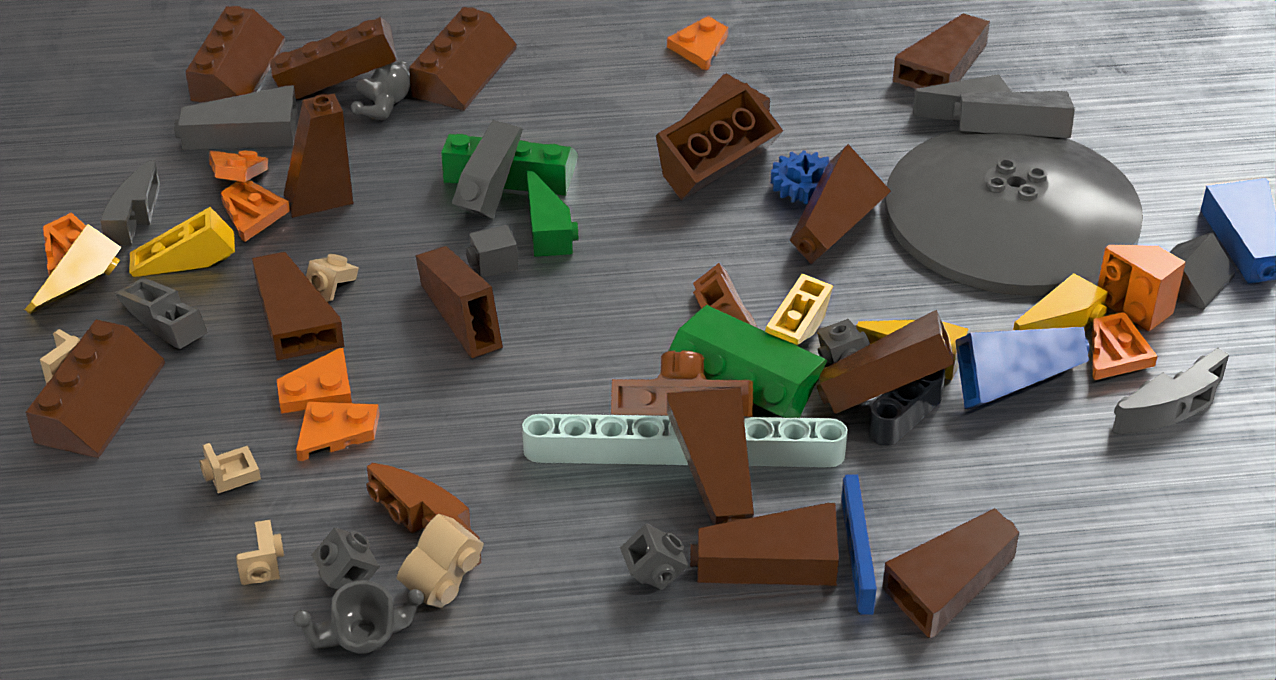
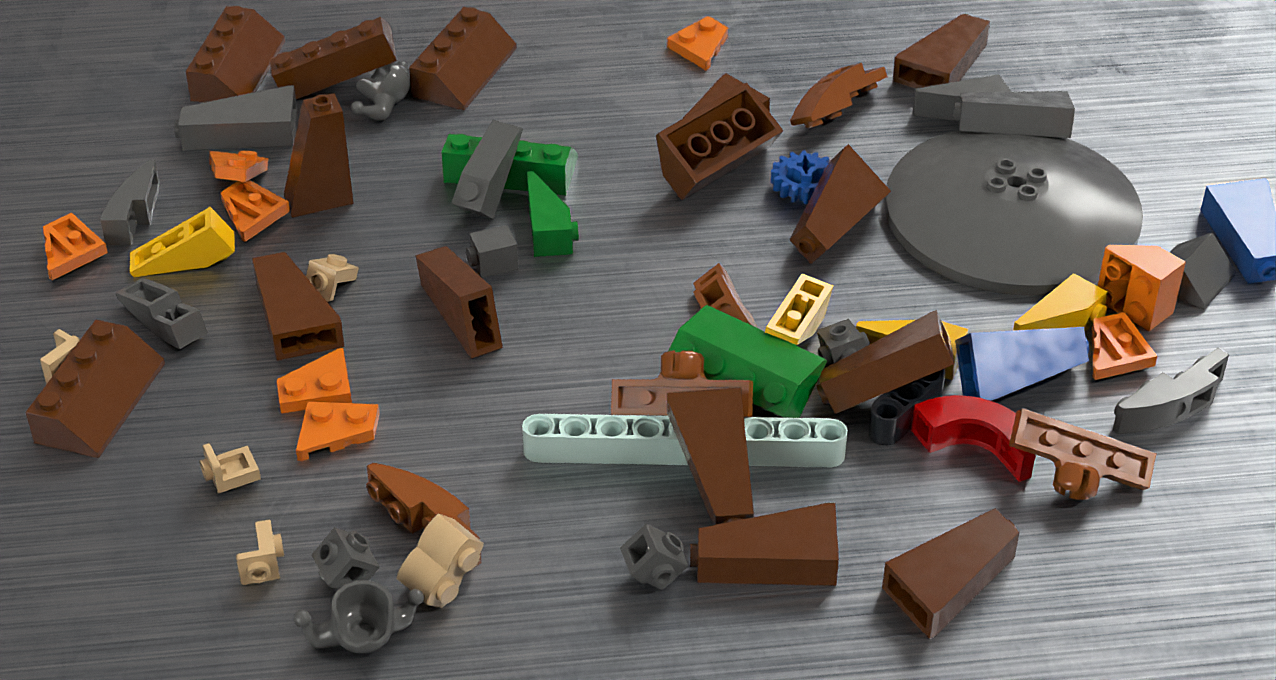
(80, 266): yellow slope -> none
(835, 93): none -> dark orange slope
(858, 545): blue tile -> none
(971, 421): none -> red arch
(1081, 455): none -> plate

